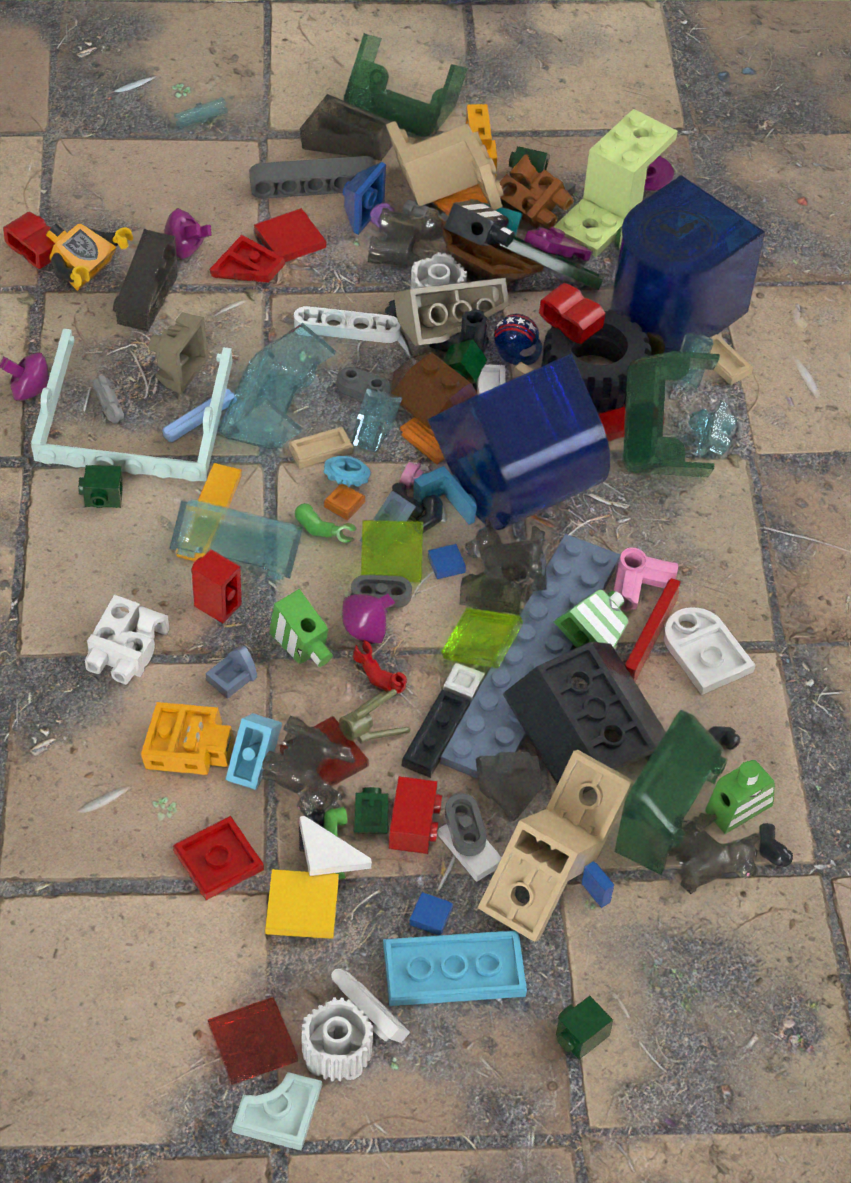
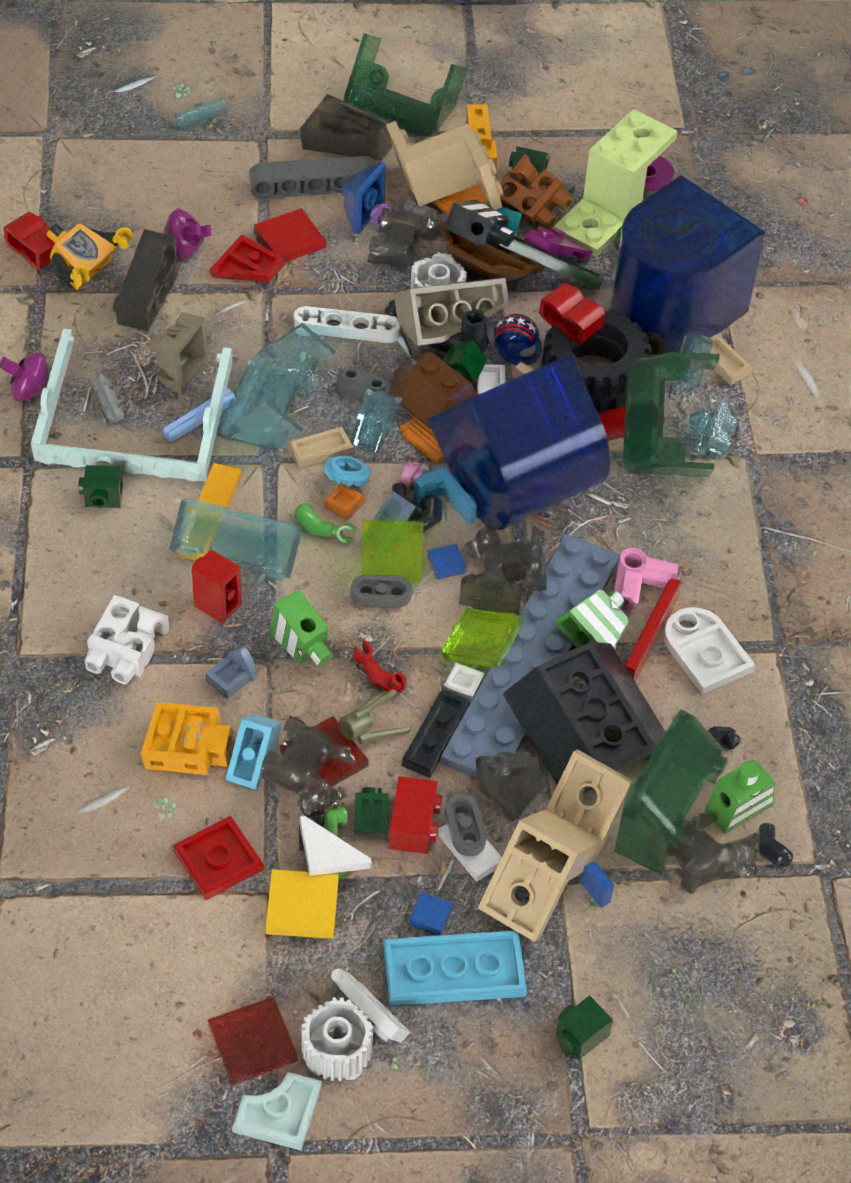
(366, 616): magenta piece -> none

